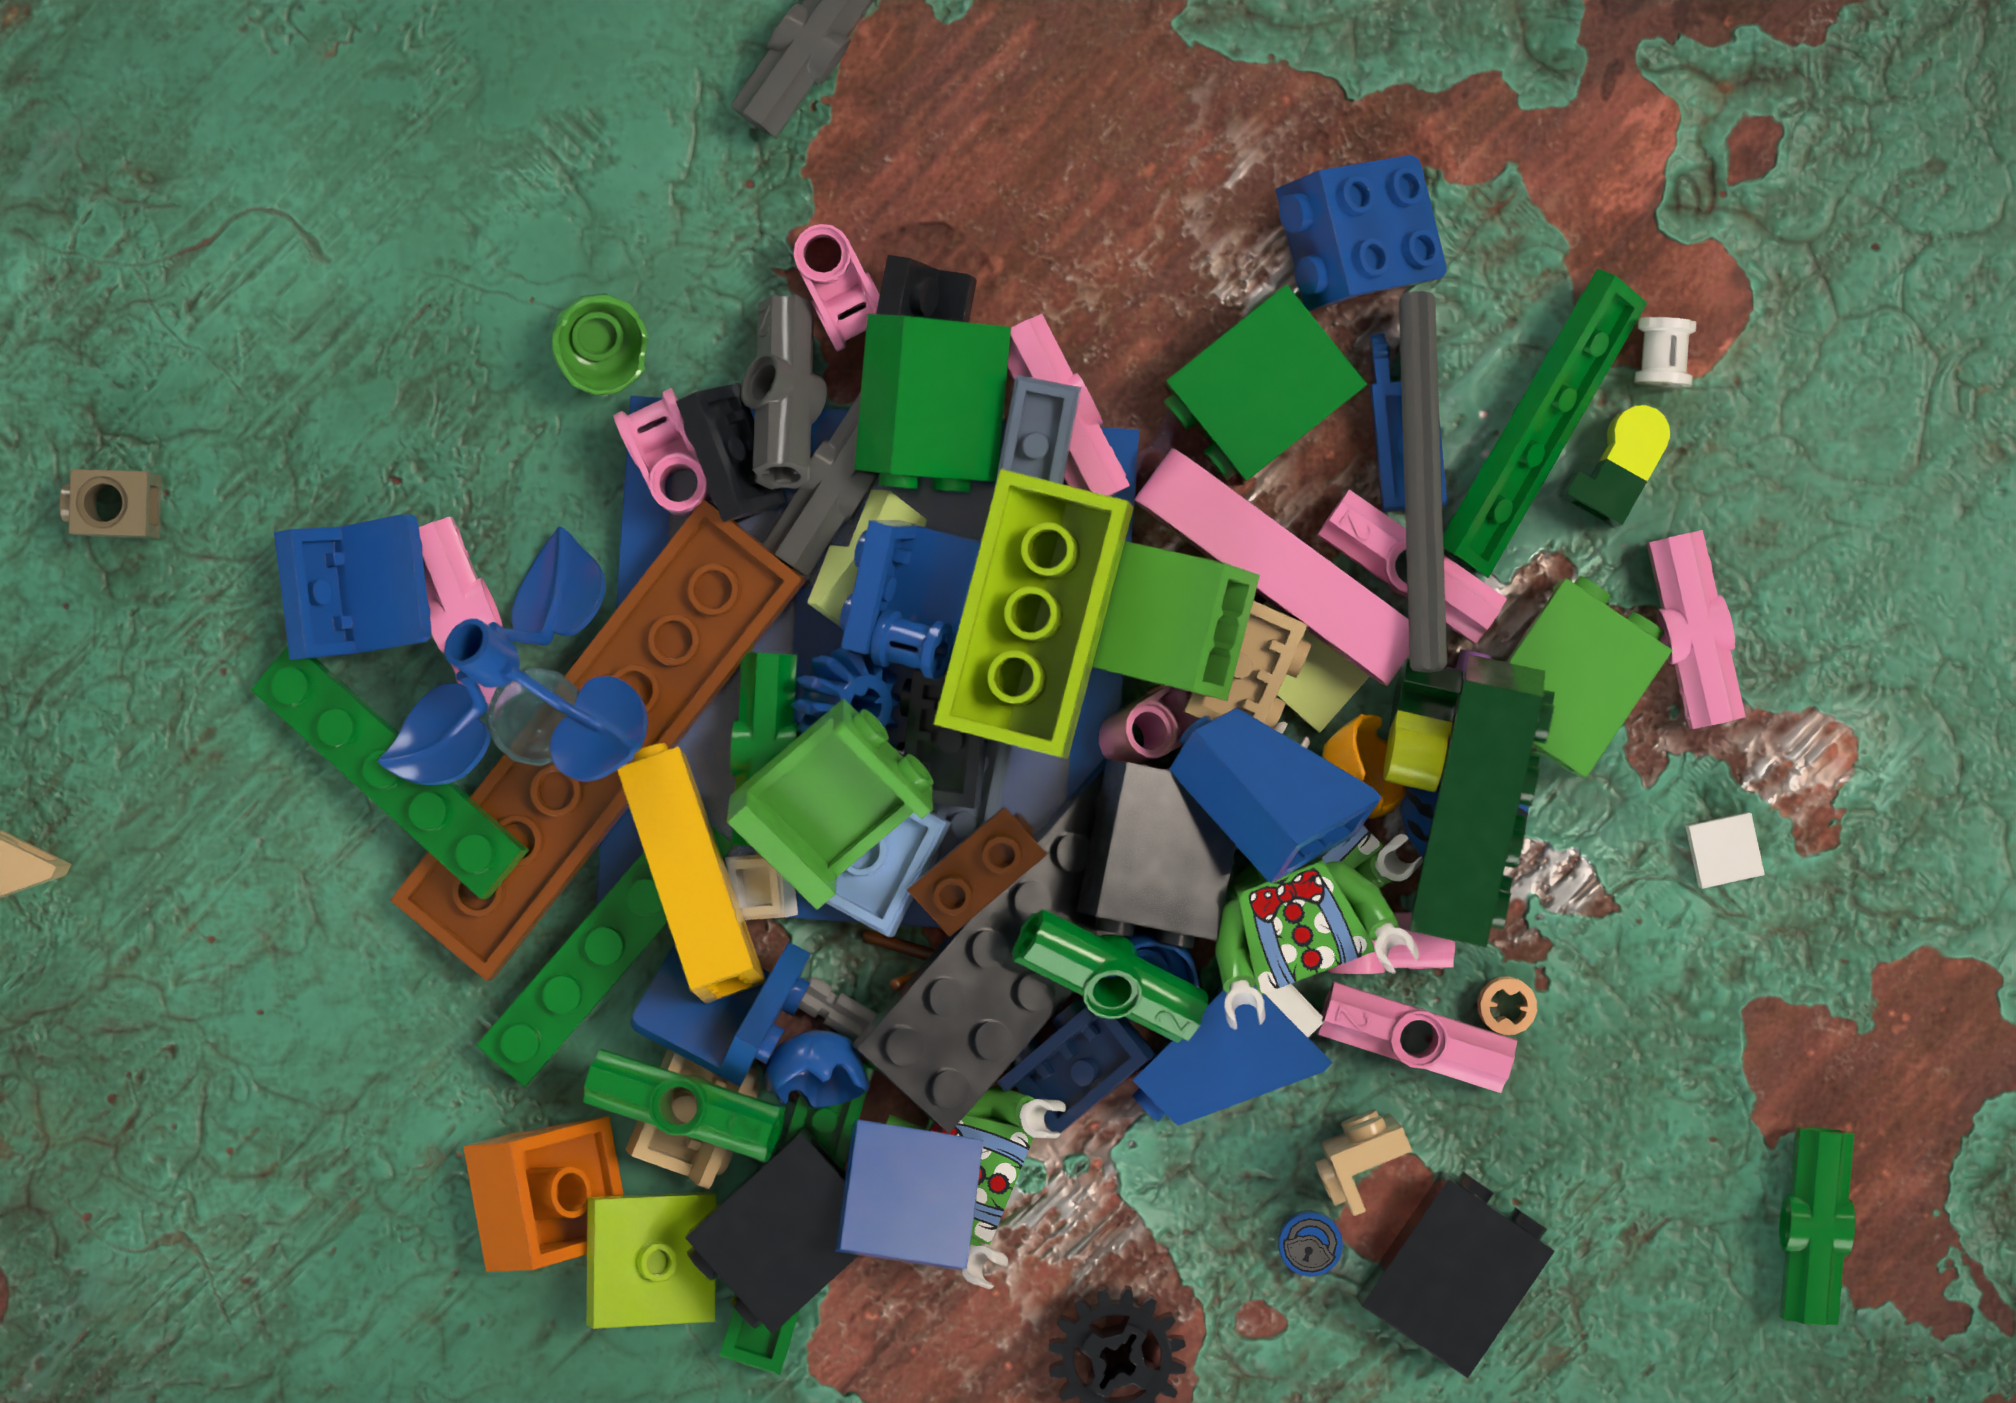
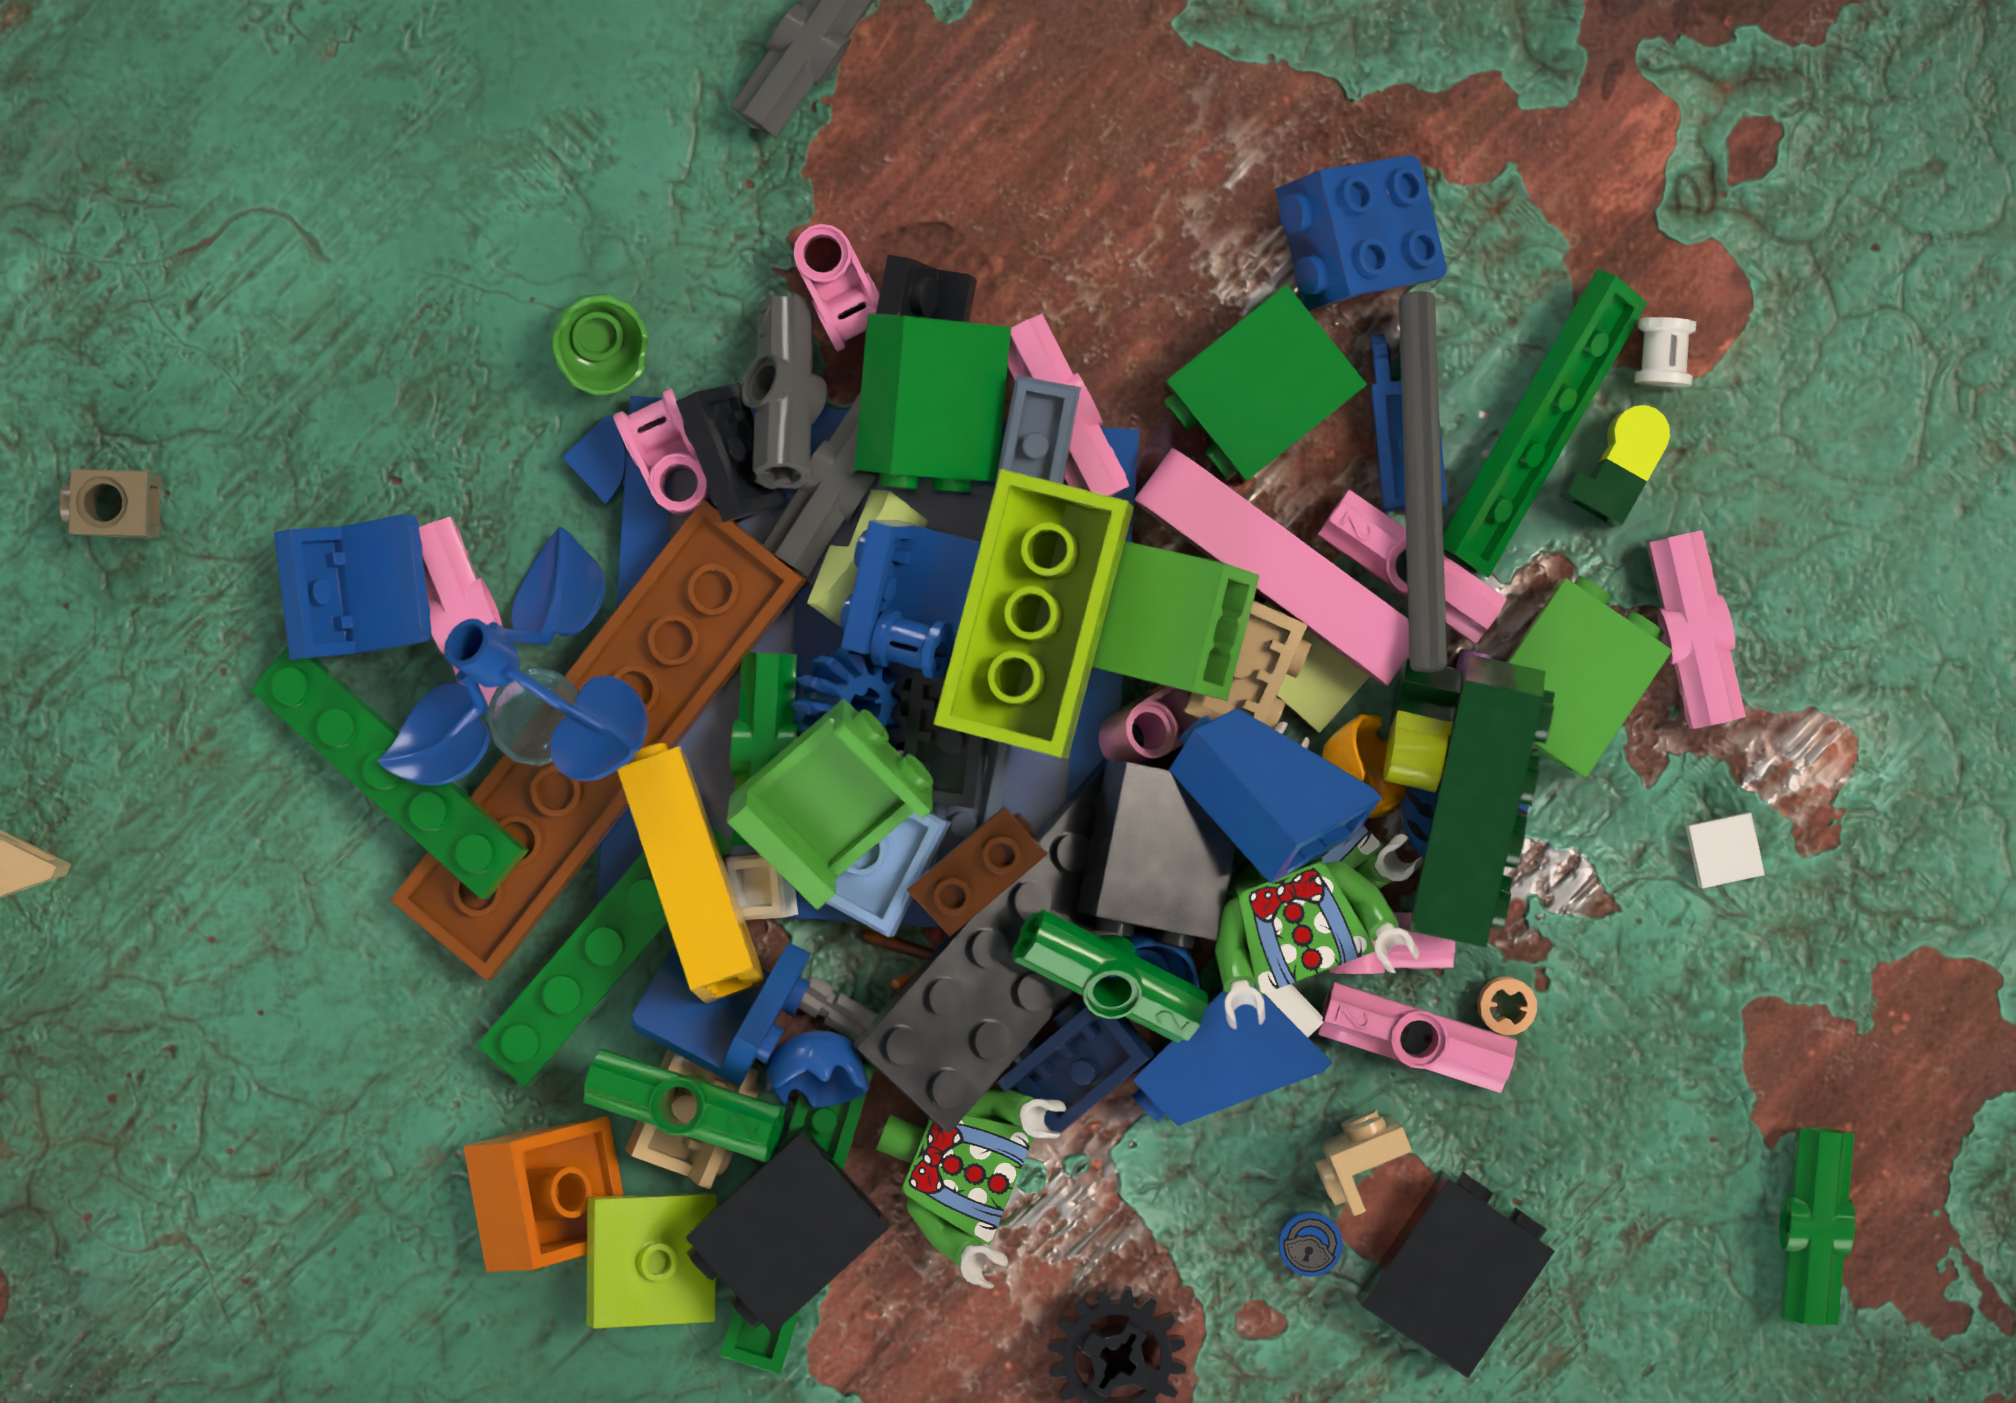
(600, 459): none -> blue tile
(909, 1195): tile -> none

